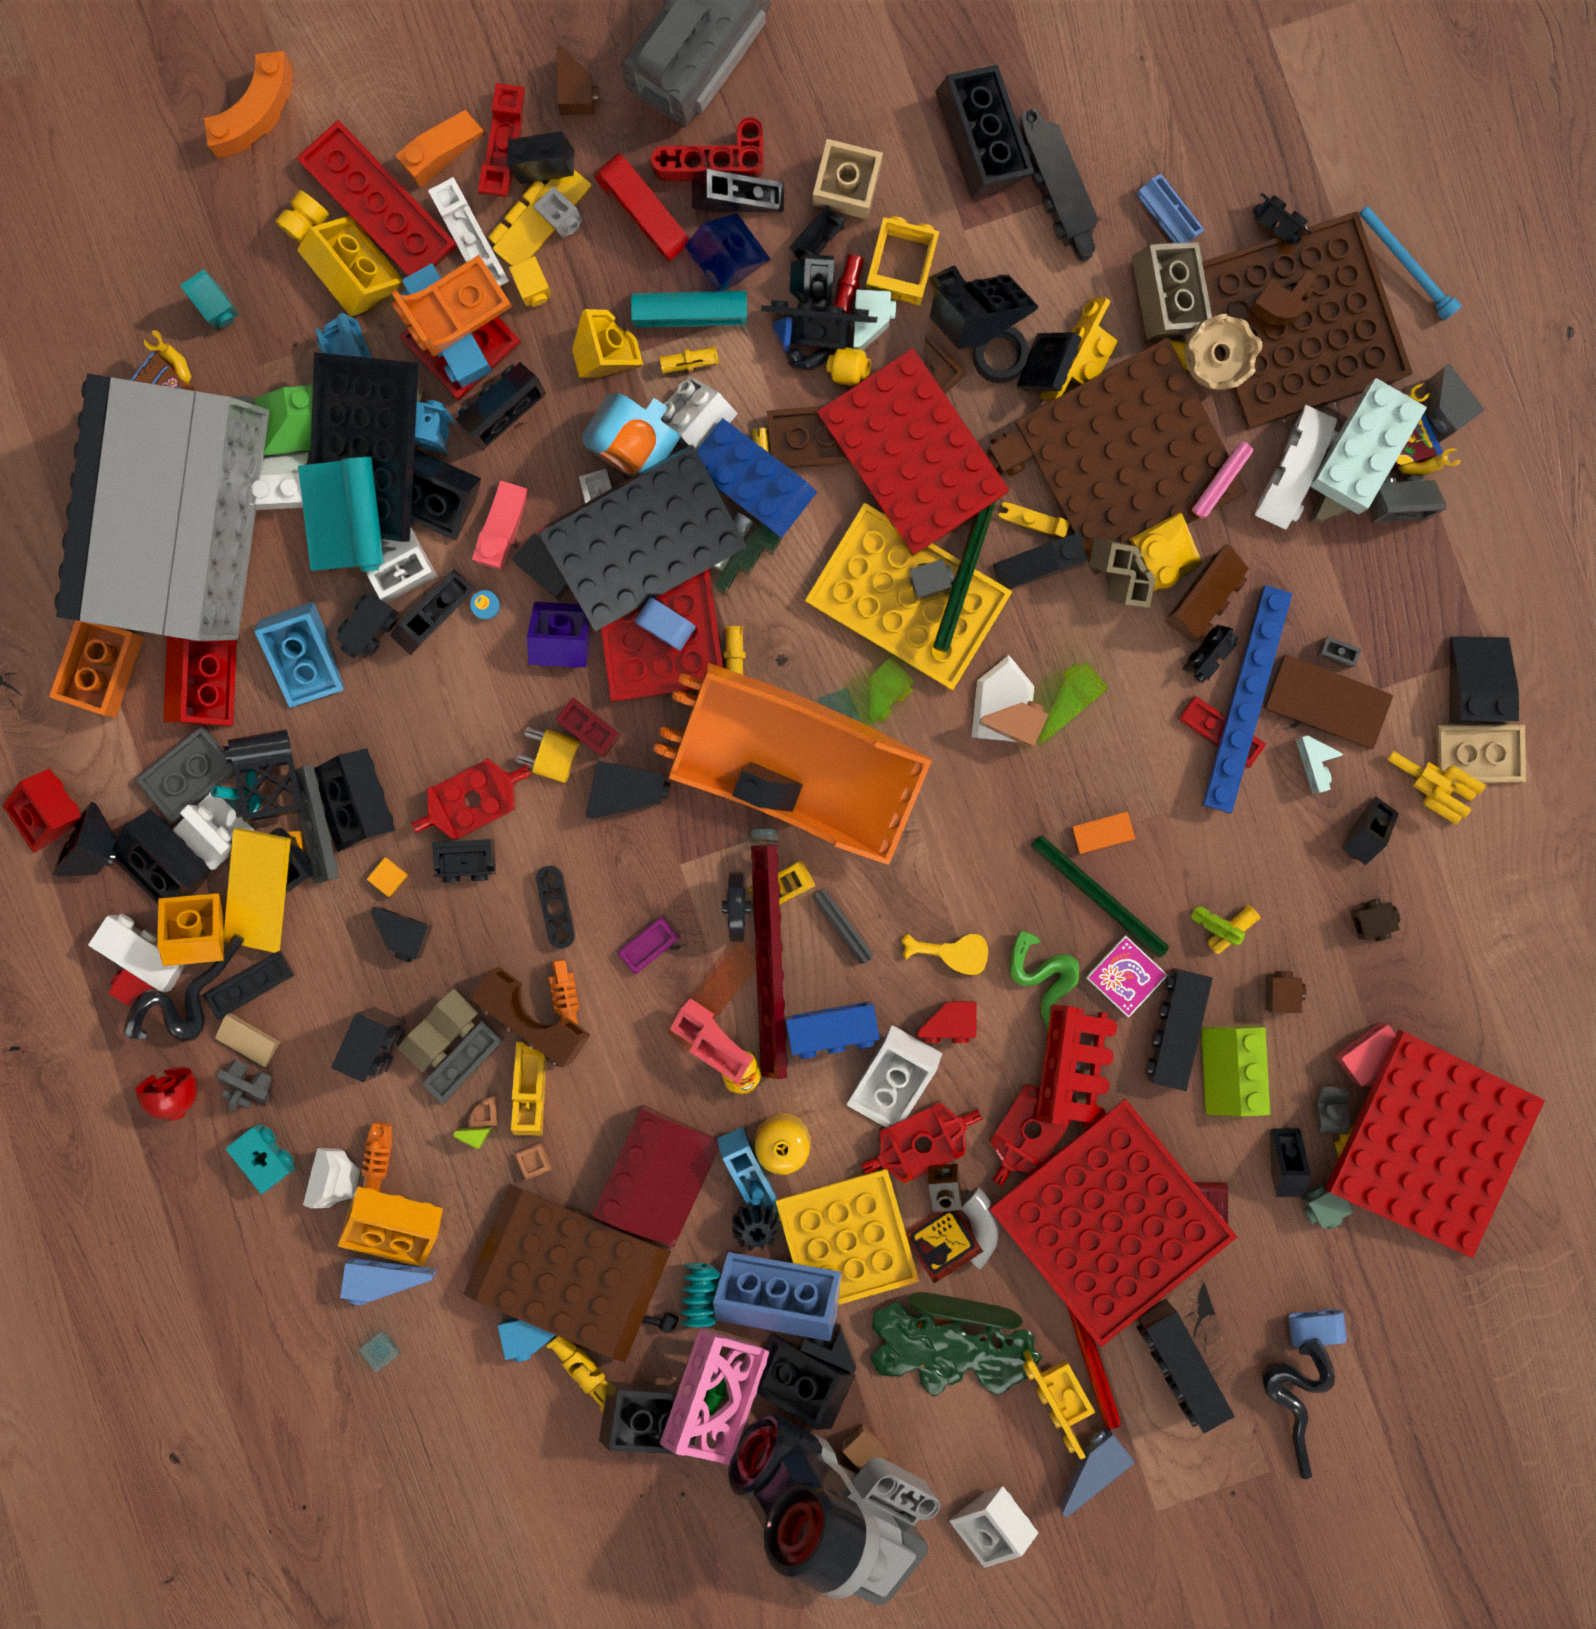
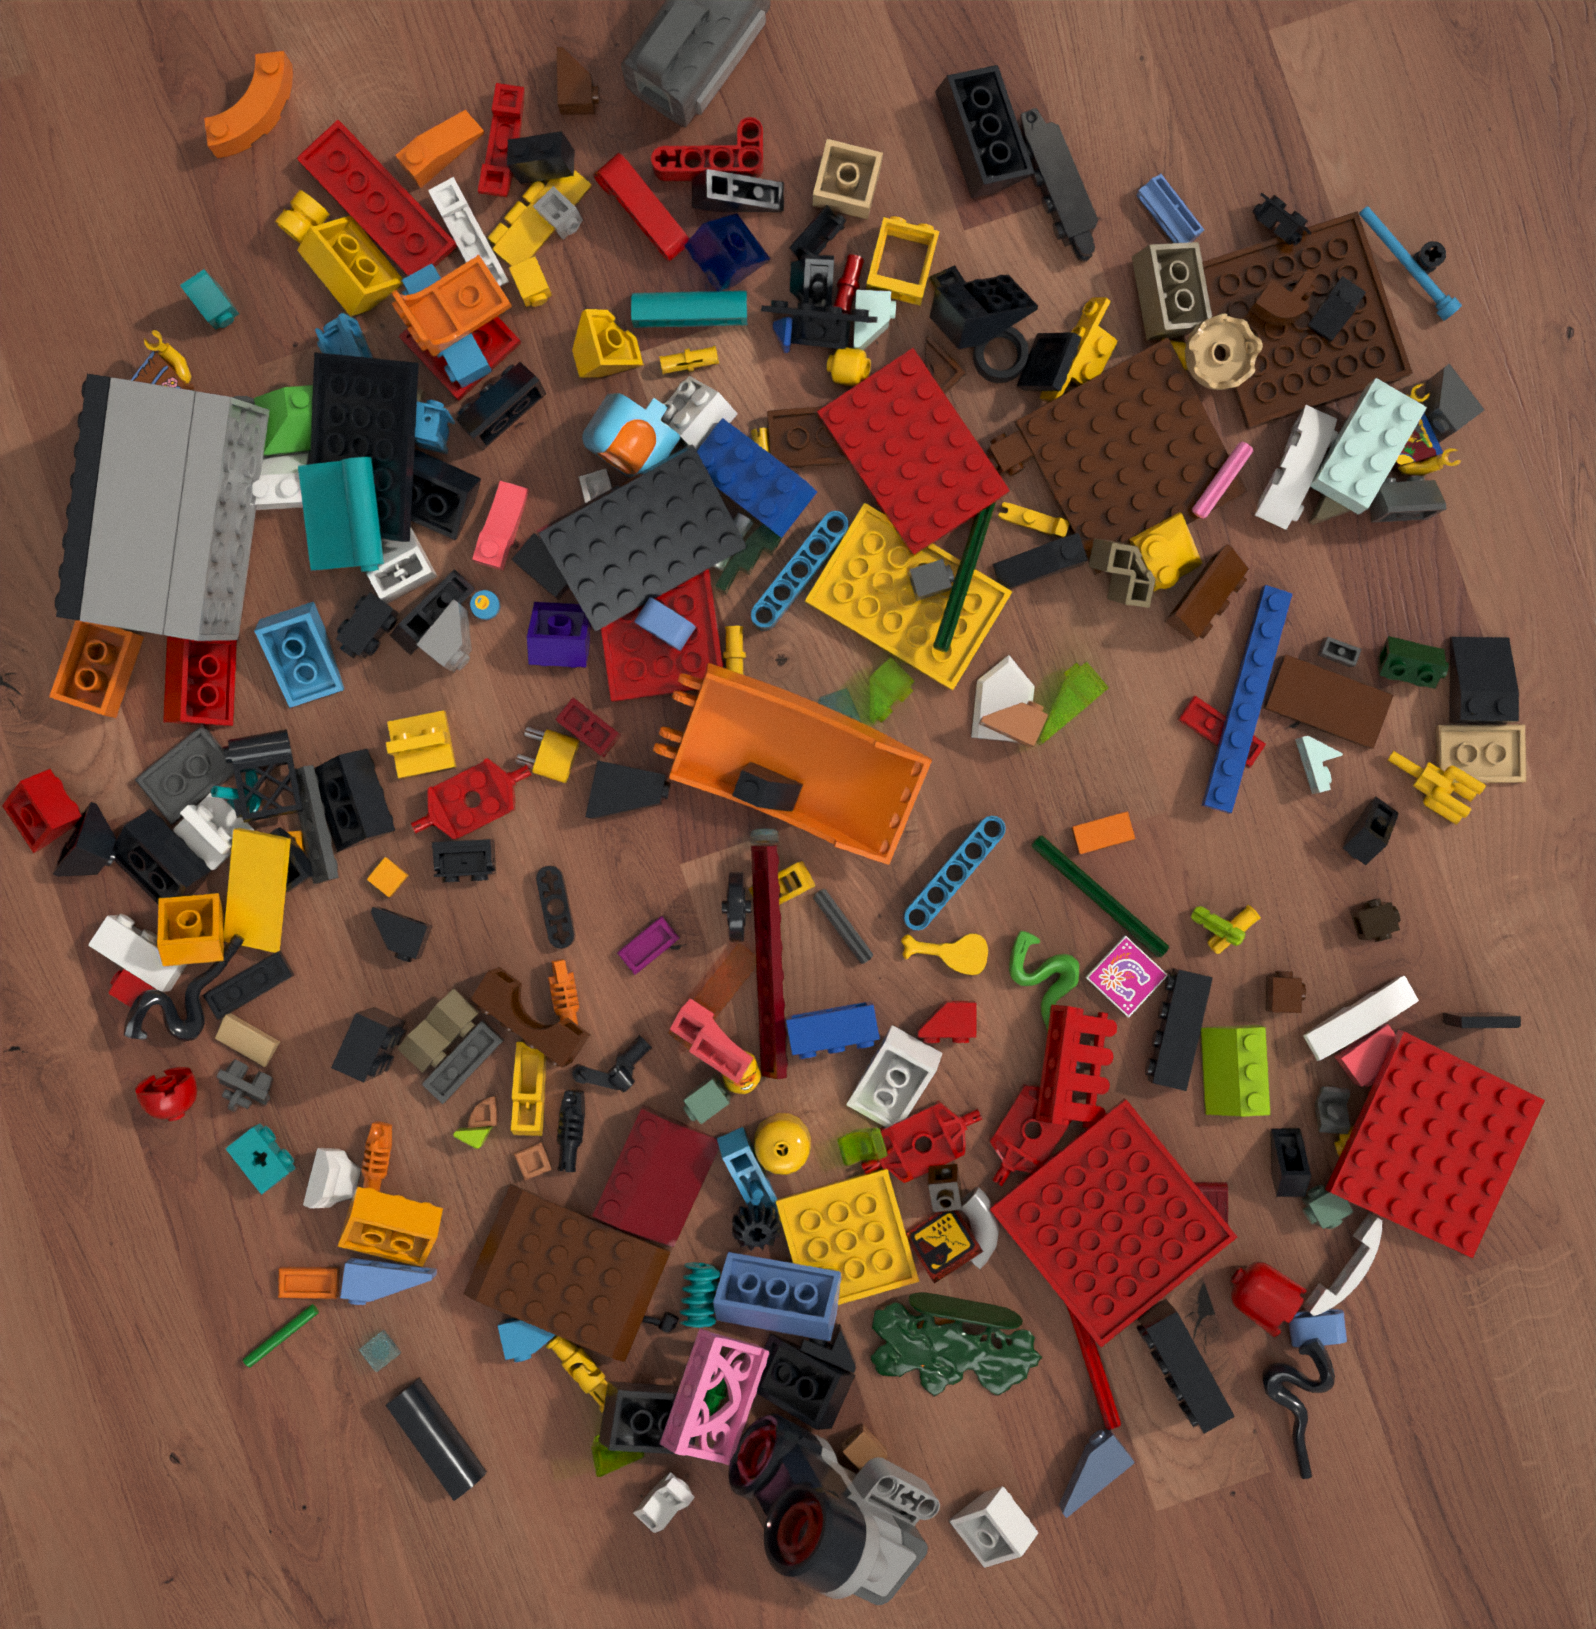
(280, 1336): none -> green bar
(308, 1282): none -> orange tile
(421, 744): none -> yellow bracket
(436, 1439): none -> black brick
(449, 638): none -> light grey slope
(570, 1129): none -> black hinge
(609, 1461): none -> clear neon green slope
(620, 1075): none -> black pin
(664, 1502): none -> white brick
(706, 1100): none -> sand green brick
(801, 557): none -> dark azure beam
(807, 362): black arm -> none
(862, 1145): none -> clear neon green bracket
(966, 865): none -> dark azure beam
(1065, 1396): yellow bracket -> none
(1218, 642): black hinge -> none
(1266, 1296): none -> red cylinder
(1323, 1299): none -> white slope
(1336, 309): none -> black slope
(1360, 1018): none -> white slope
(1412, 662): none -> dark green brick
(1436, 255): none -> black bush
(1481, 1020): none -> black tile

